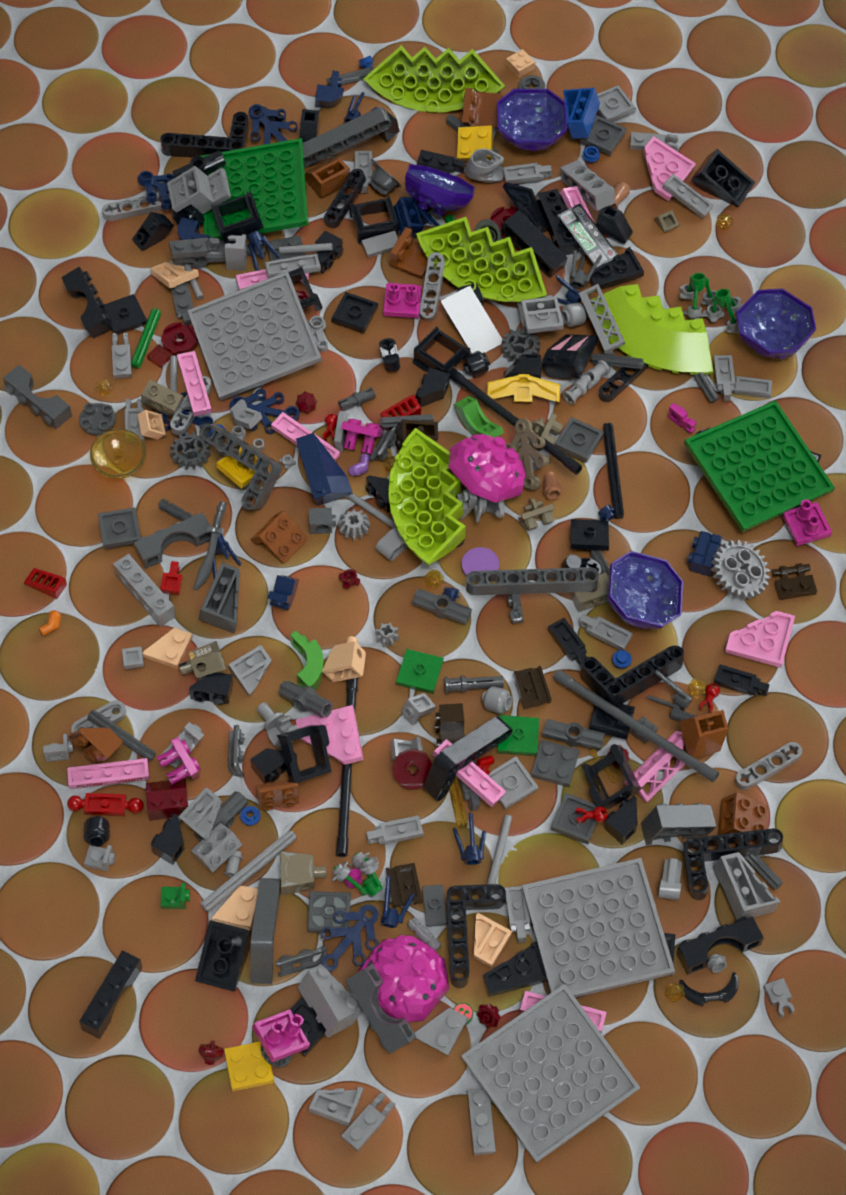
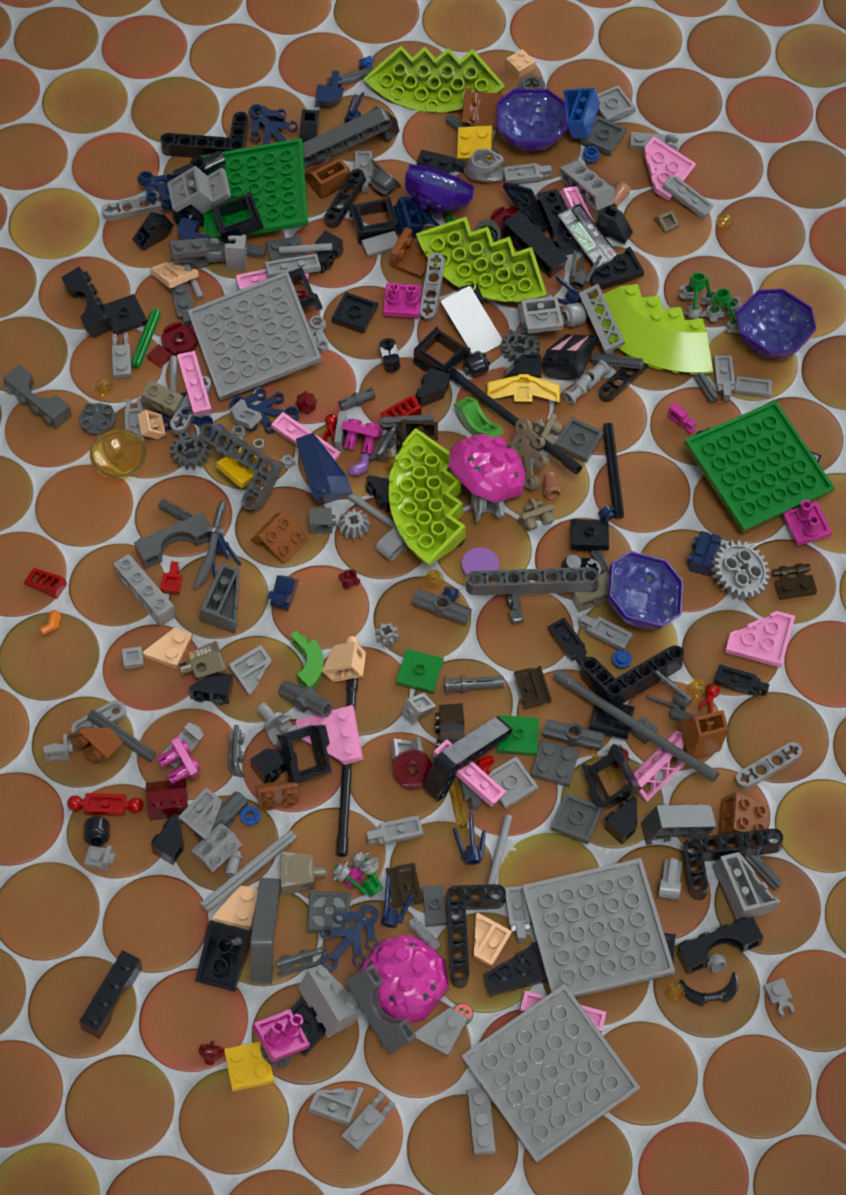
(108, 773): bright pink plate -> none
(119, 527): dark grey plate -> none
(175, 897): green bracket -> none
(256, 242): dark blue plant -> none
(469, 501): light grey slope -> none
(488, 1015): dark red piece -> none
(497, 700): light grey head -> none
(597, 814): red arm -> none
(723, 179): black slope -> none

